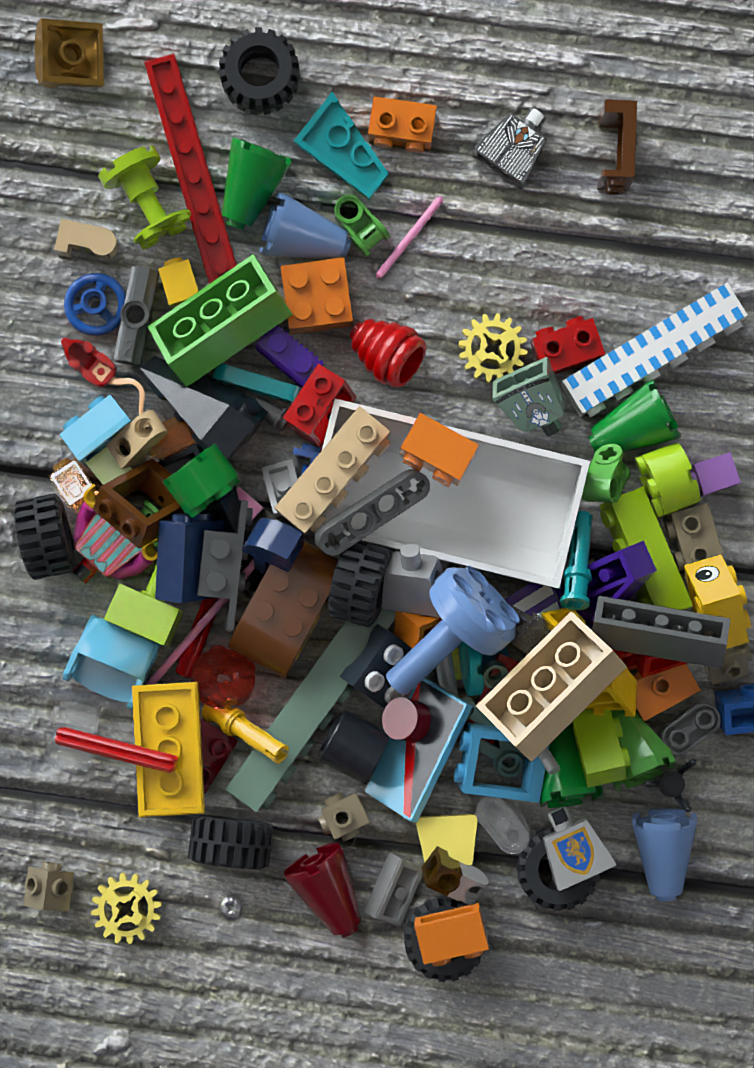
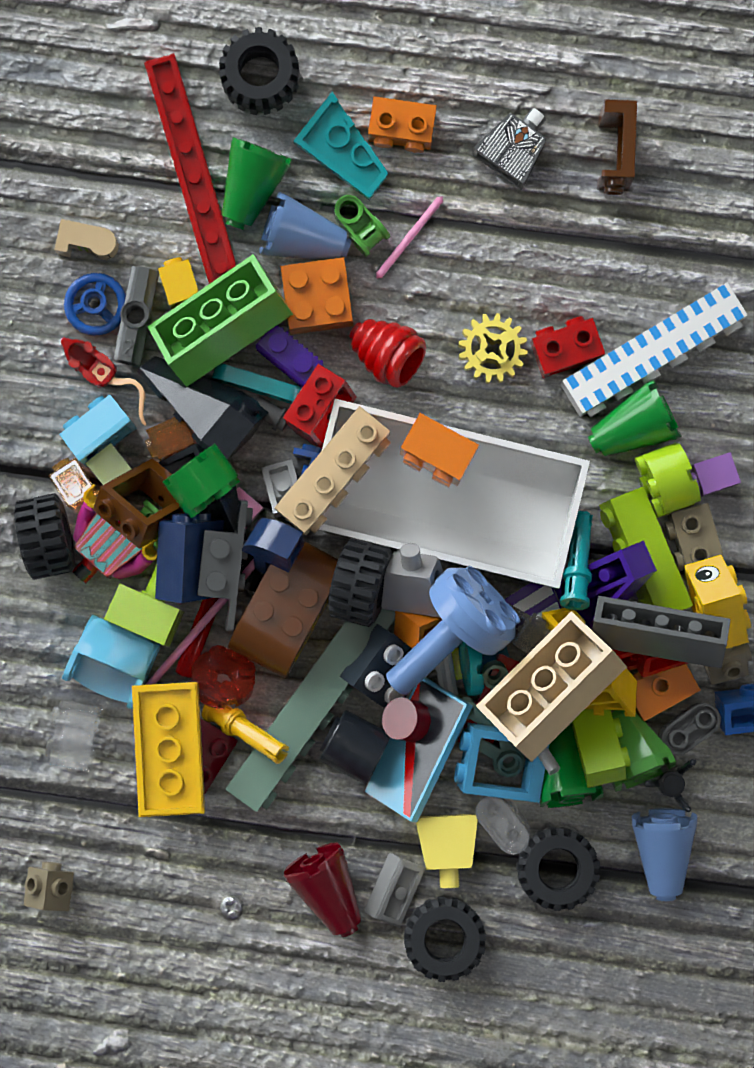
(69, 53): pearl gold slope -> none
(114, 898): light yellow gear -> none
(116, 750): red axle -> none
(134, 176): lime piece -> none
(138, 439): tan leg -> none
(230, 842): black tyre -> none
(352, 806): dark tan brick -> none
(370, 507): dark grey beam -> none
(451, 934): orange brick -> none
(453, 878): leg -> none
(531, 397): sand green torso -> none
(574, 850): torso -> none
(606, 475): bright green piece -> none

